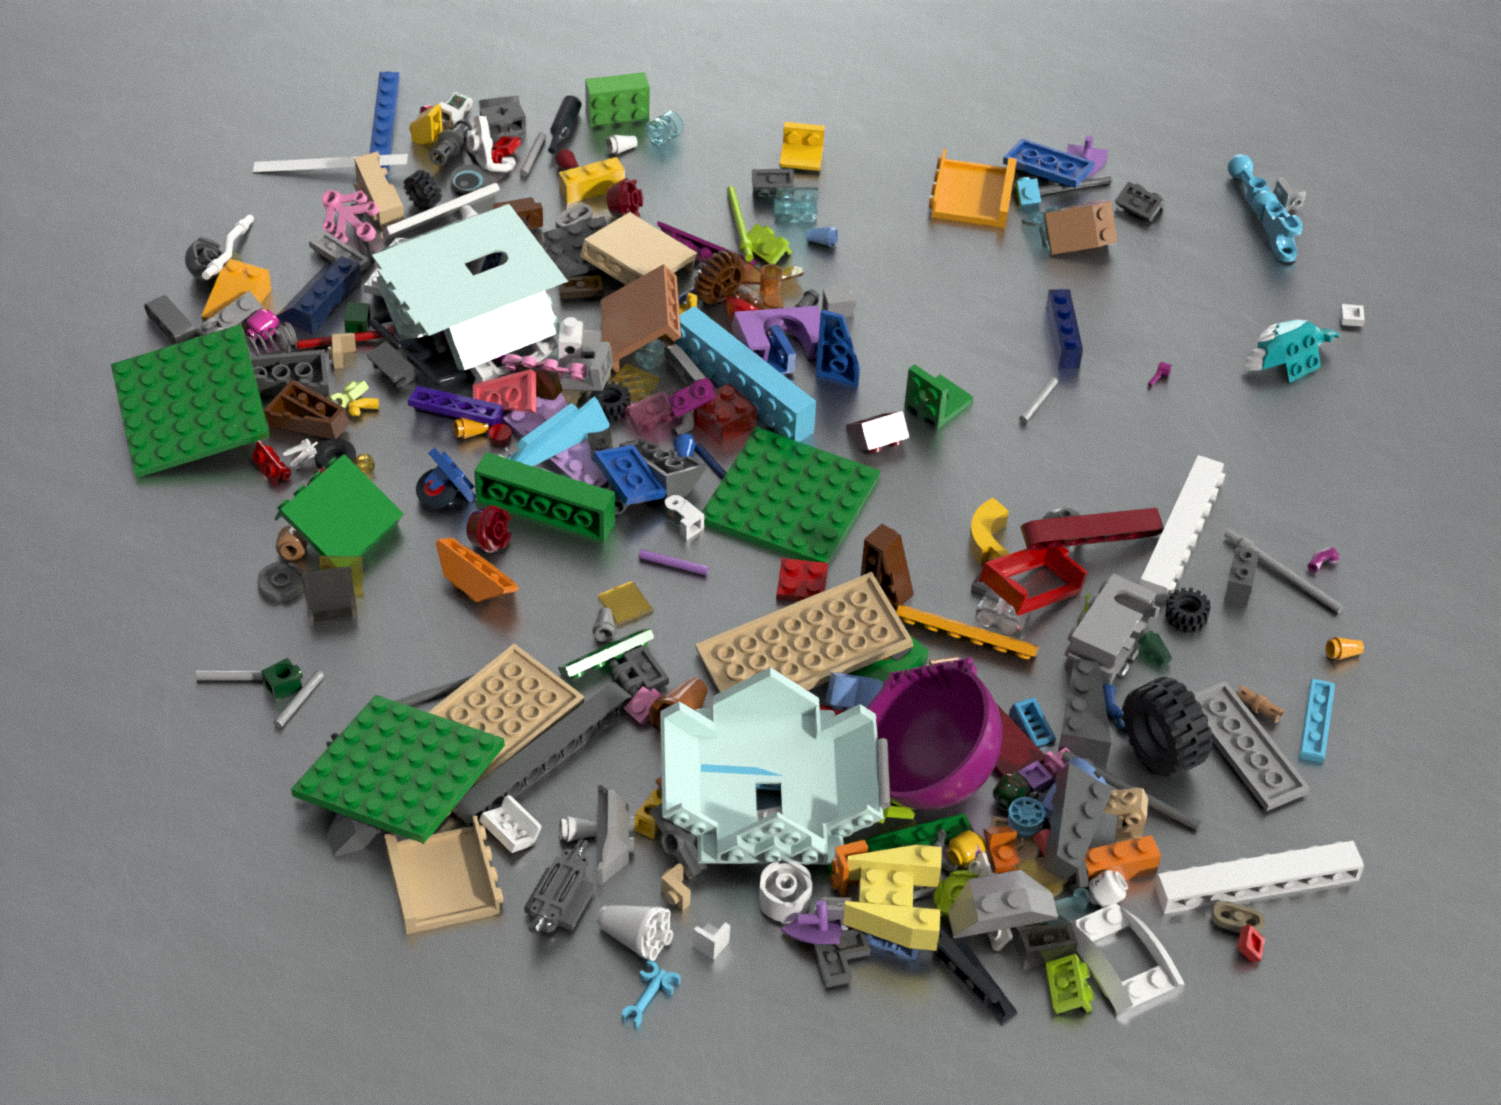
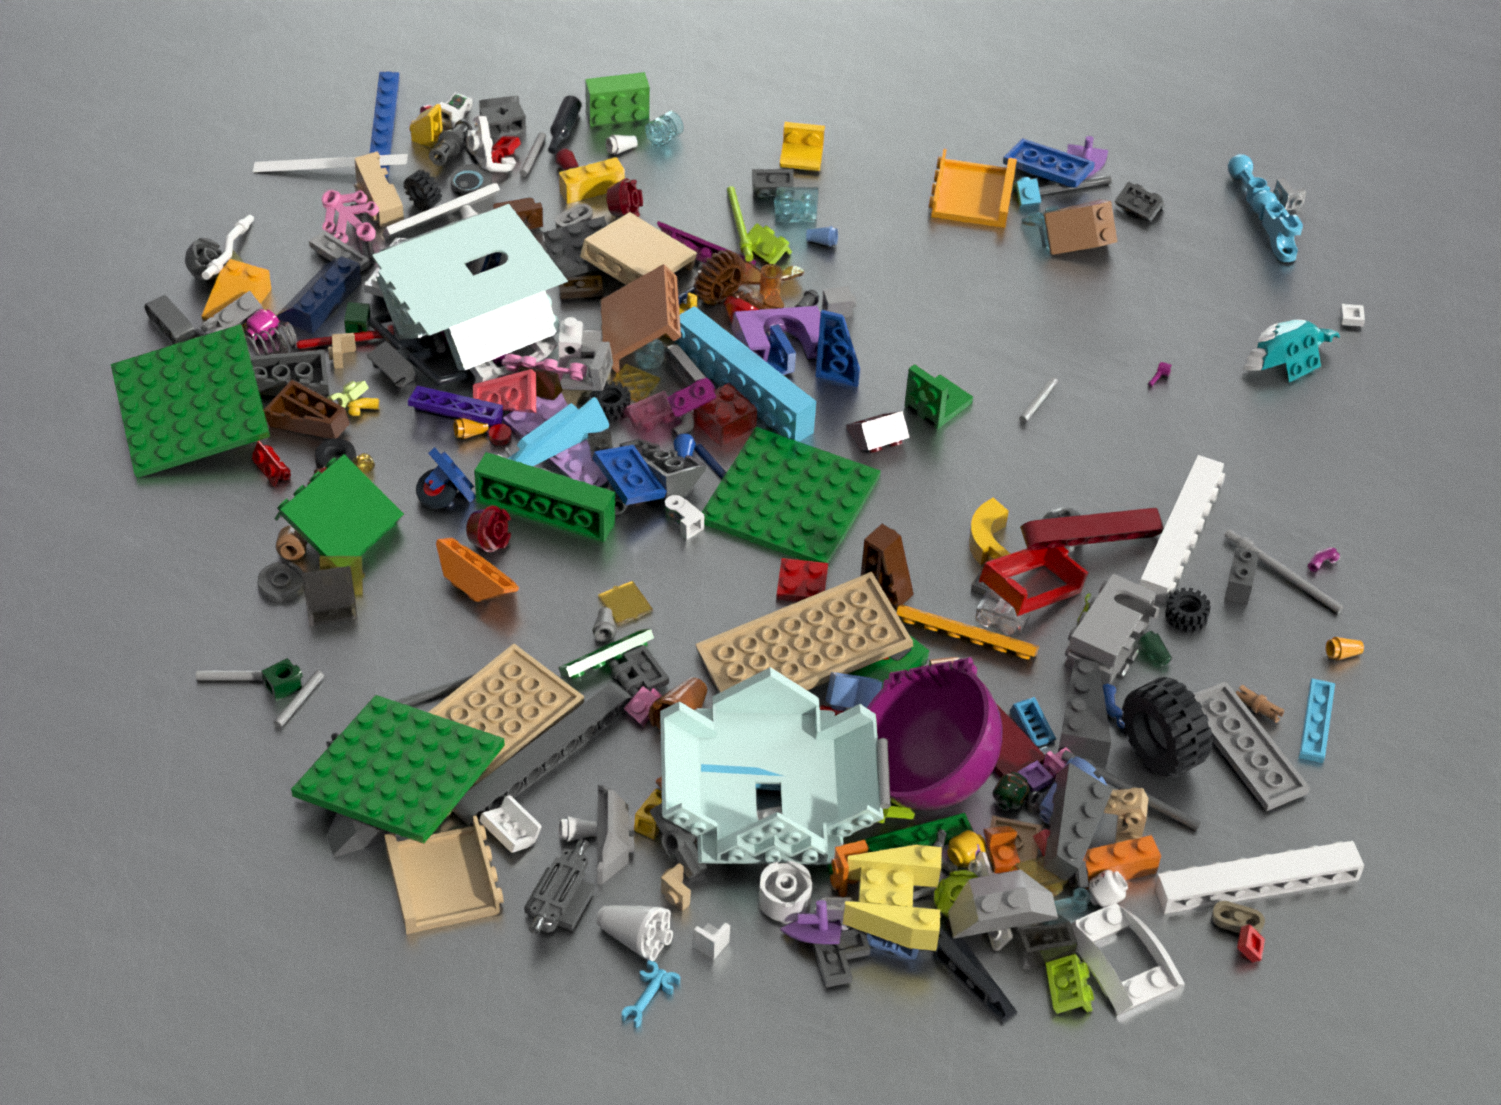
(305, 452): white piece -> none
(673, 562): medium lavender bar -> none
(1025, 817): medium azure wheel -> none
(1064, 329): clear blue brick -> none

